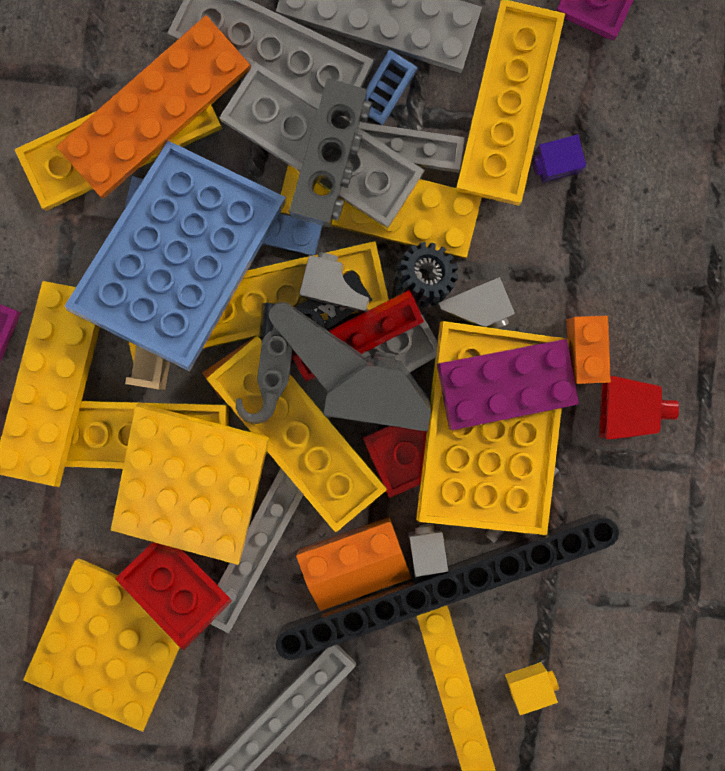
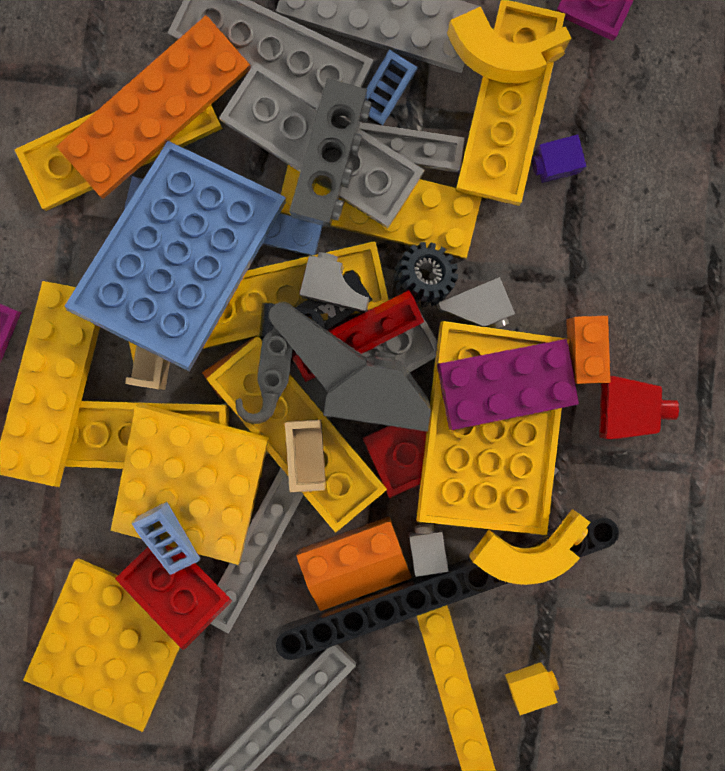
(170, 523): none -> medium blue slope
(305, 455): none -> tan panel
(499, 58): none -> yellow arch
(532, 564): none -> yellow arch

